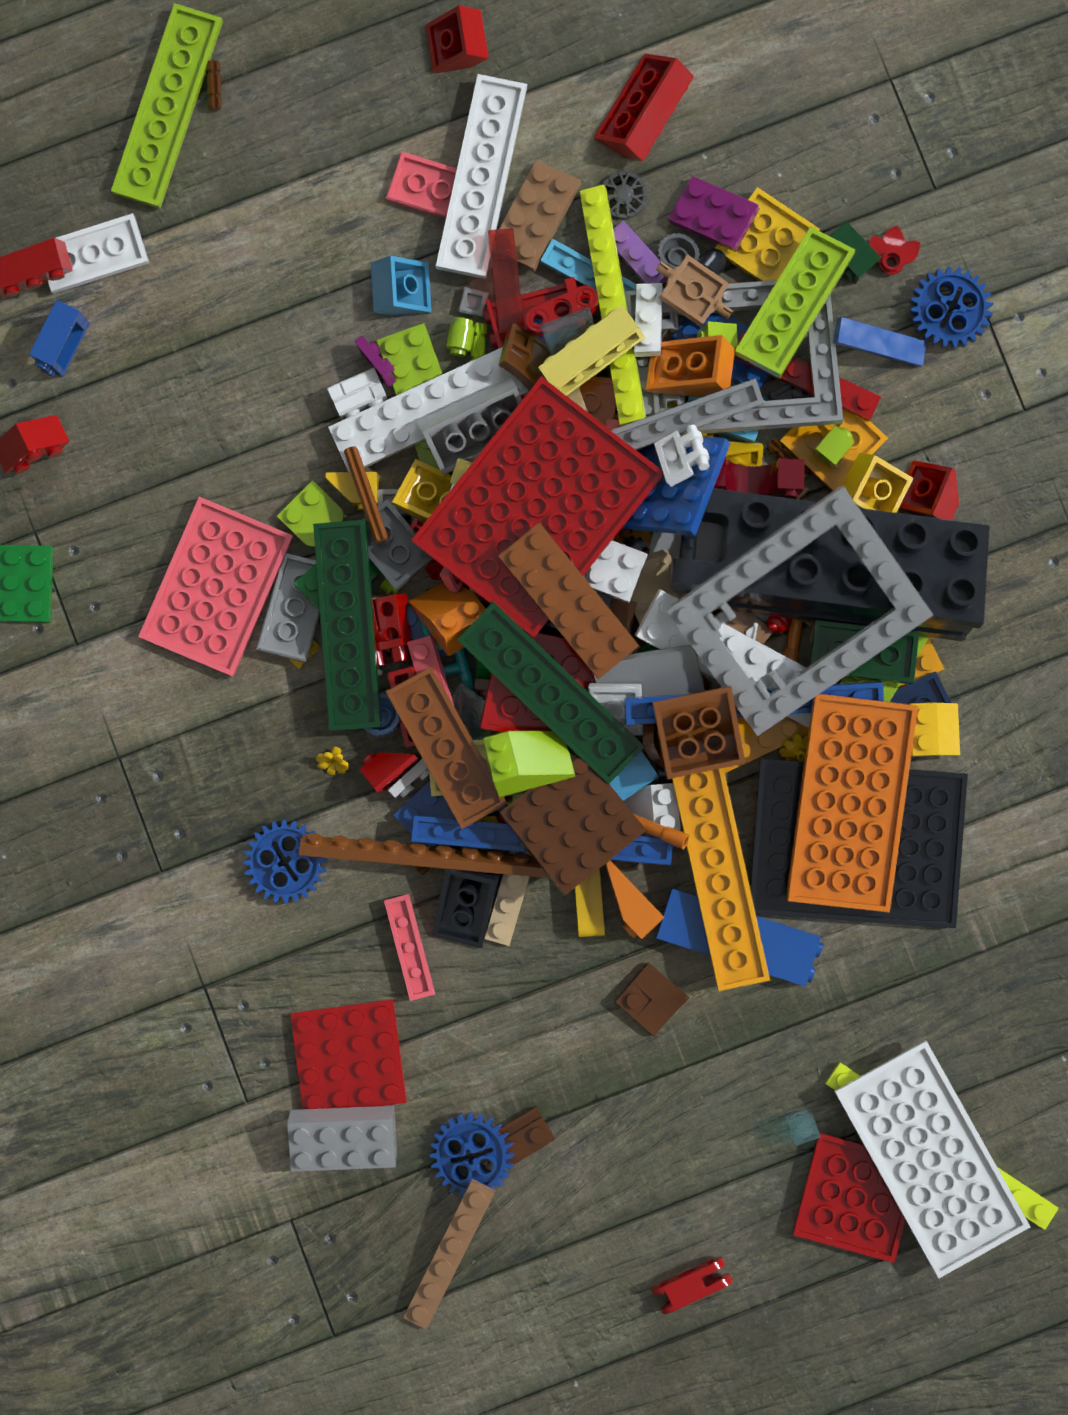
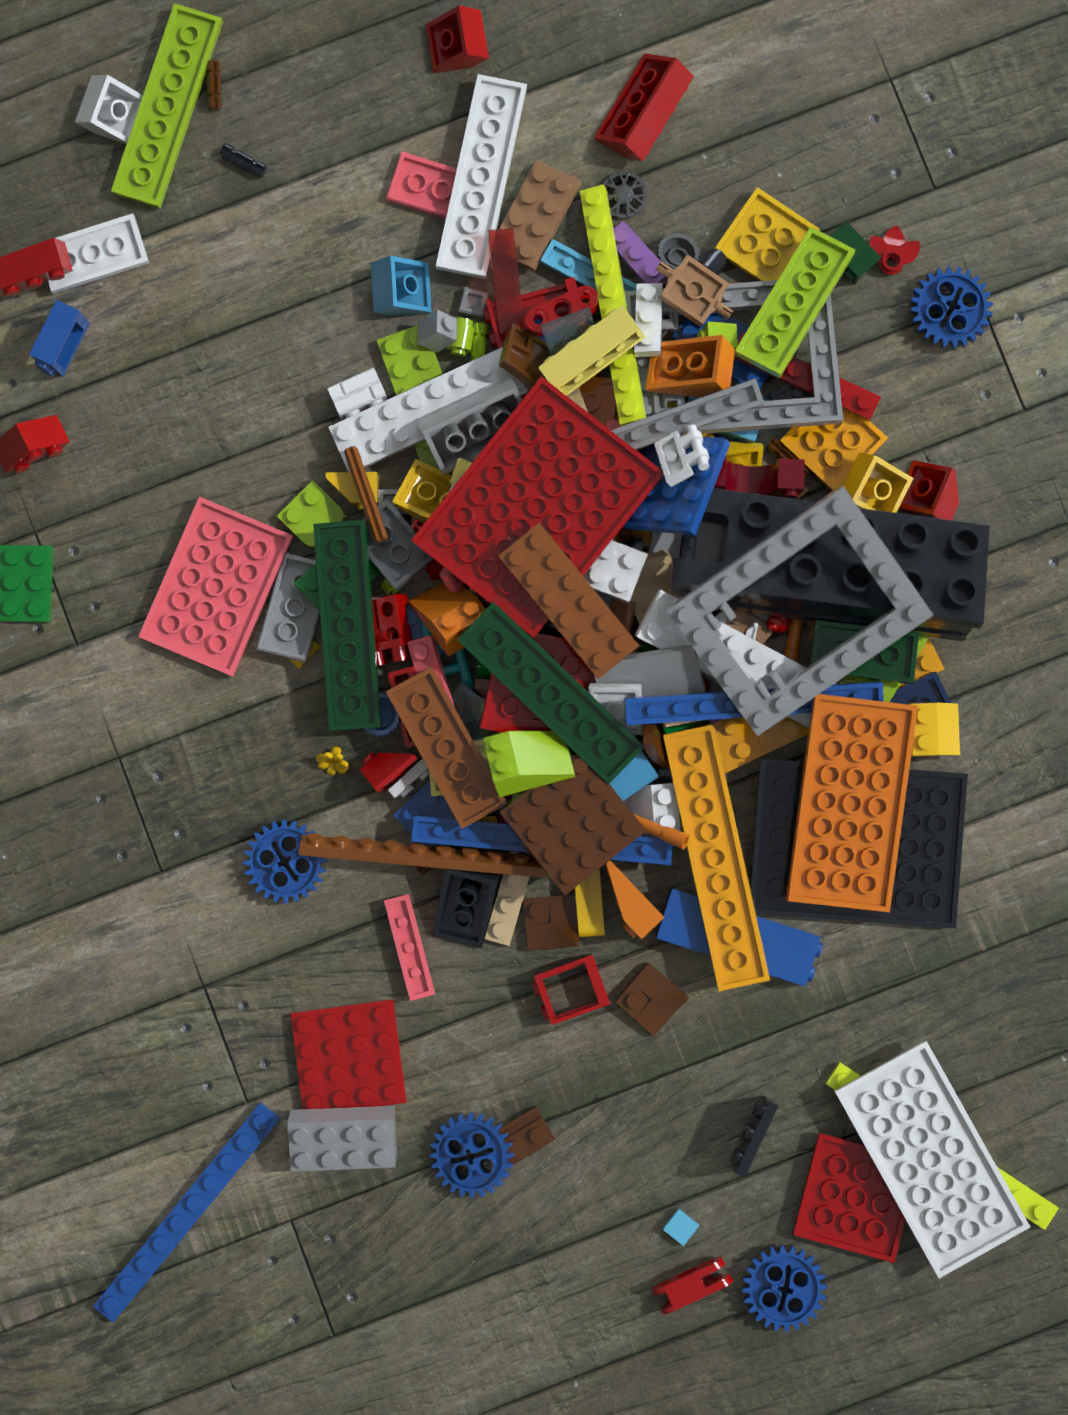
(109, 108): none -> white slope
(186, 1212): none -> blue plate
(243, 160): none -> black axle
(371, 354): magenta plate -> none
(437, 331): none -> light grey brick
(449, 1254): medium nougat plate -> none
(547, 1009): none -> red window
(551, 922): none -> reddish brown plate
(681, 1226): none -> medium azure tile
(698, 732): dark orange slope -> none
(713, 213): magenta plate -> none
(753, 1135): none -> black plate
(761, 1283): none -> blue gear
(794, 749): yellow plant -> none
(802, 1127): clear light blue brick -> none
(834, 446): lime brick -> none
(879, 342): tile -> none

